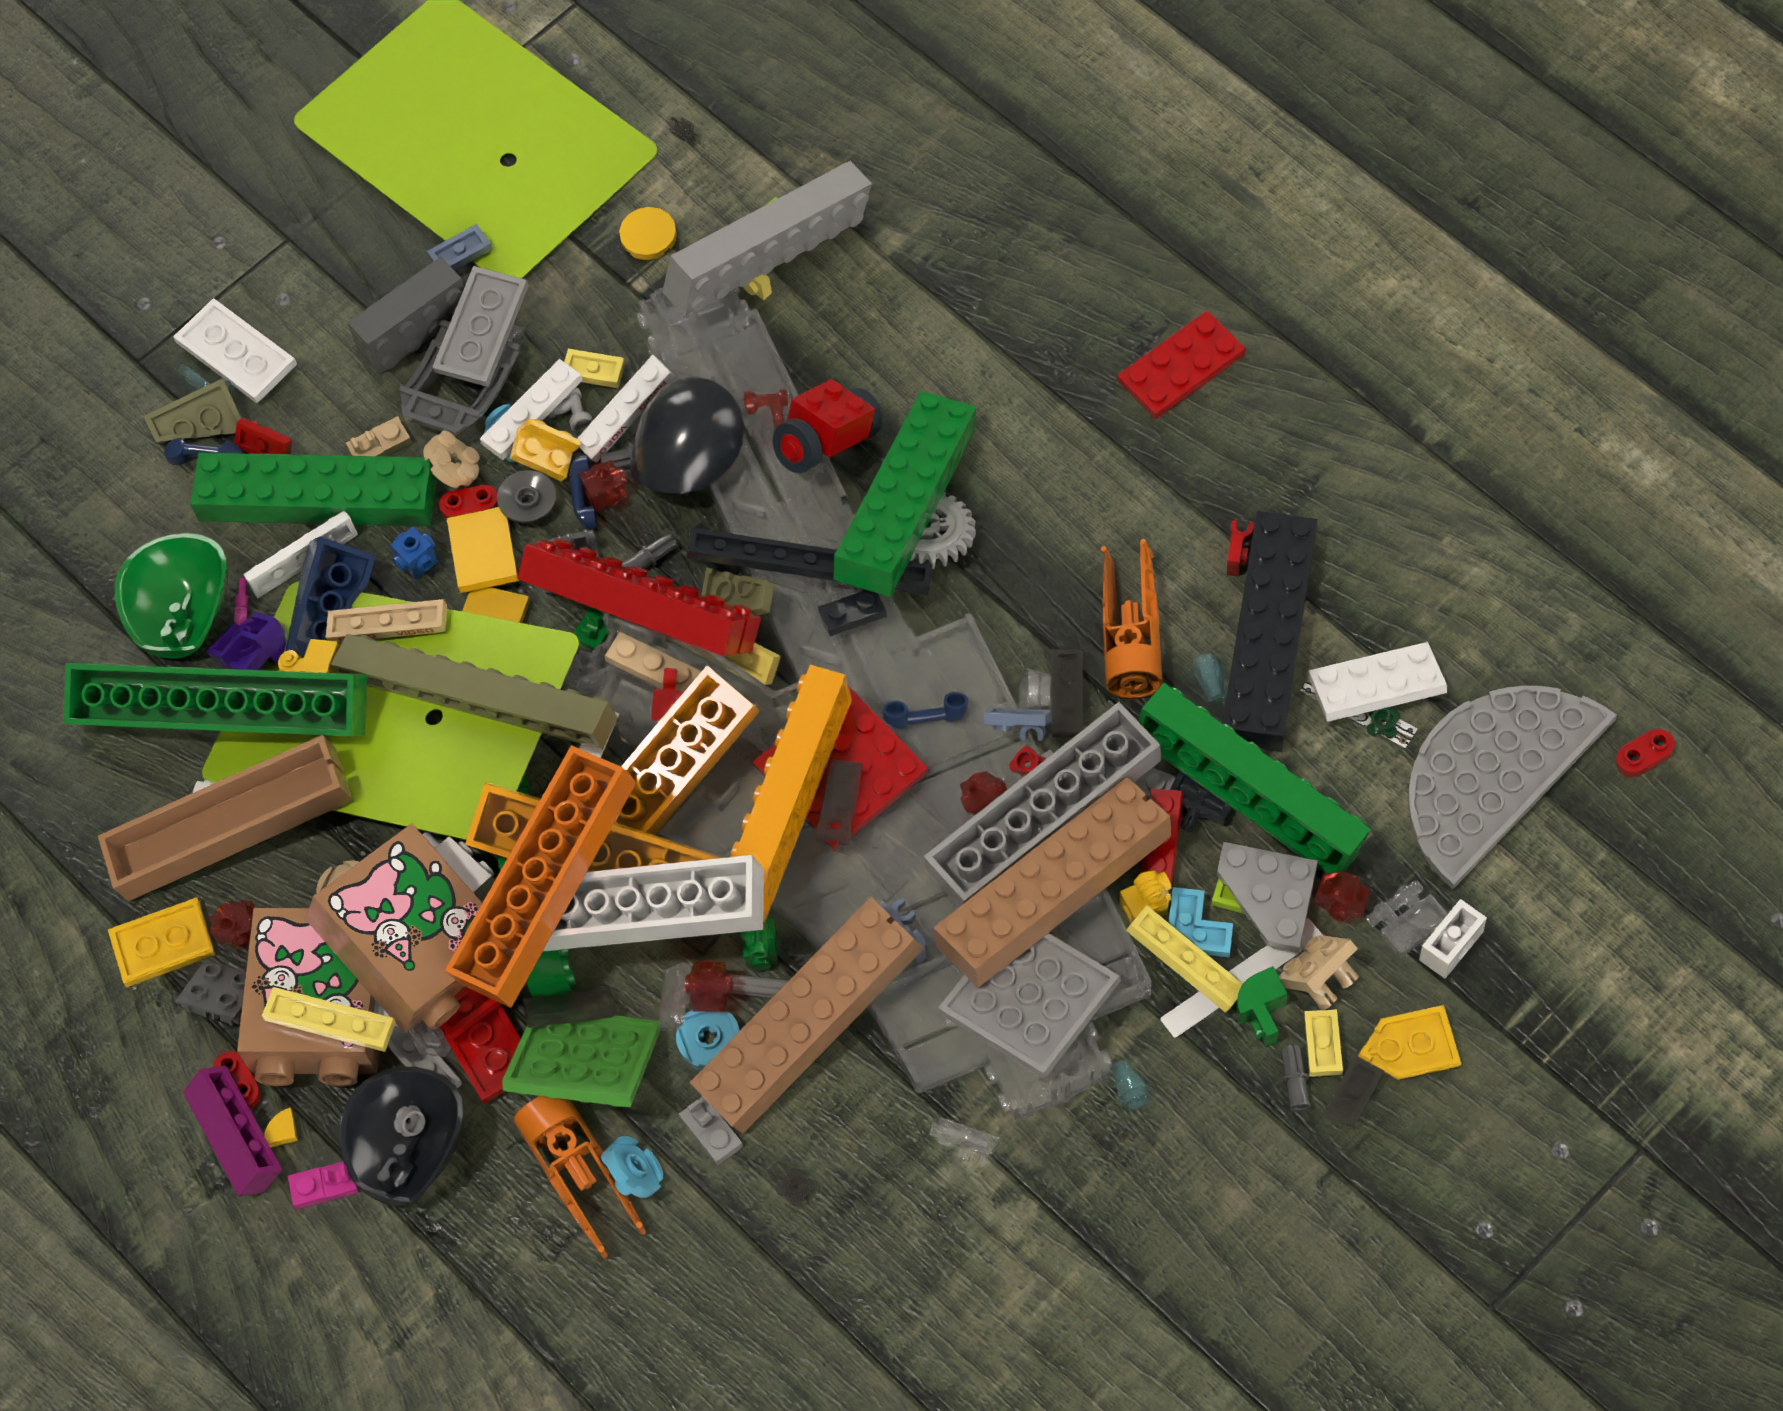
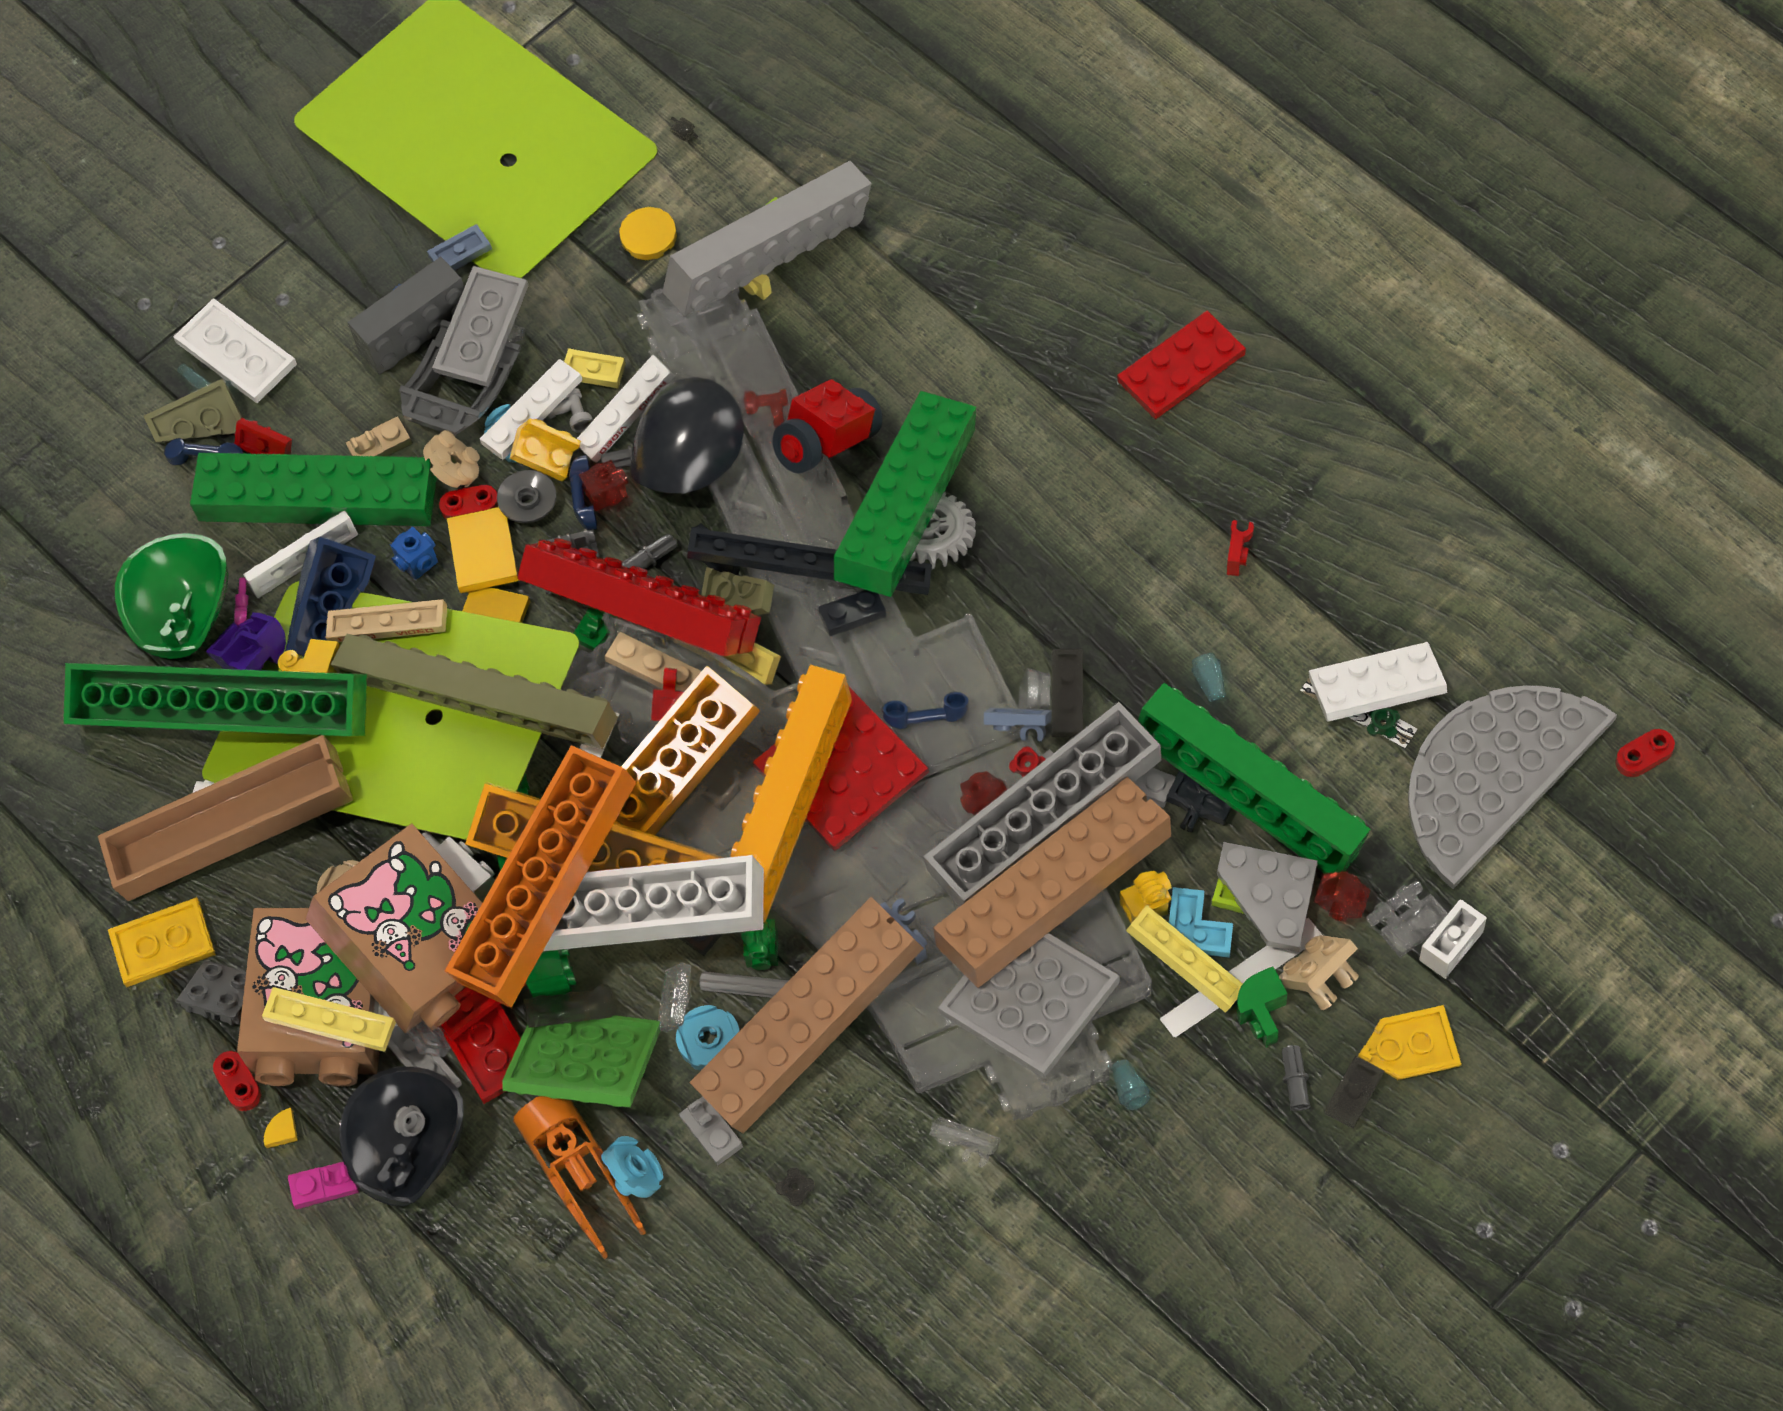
(232, 1131): magenta brick -> none
(233, 923): clear red brick -> none
(709, 986): clear red brick -> none
(839, 801): clear smoke plate -> none
(1132, 666): orange piece -> none
(1164, 856): red plate -> none
(1270, 628): black brick -> none
(1323, 1043): light yellow plate -> none

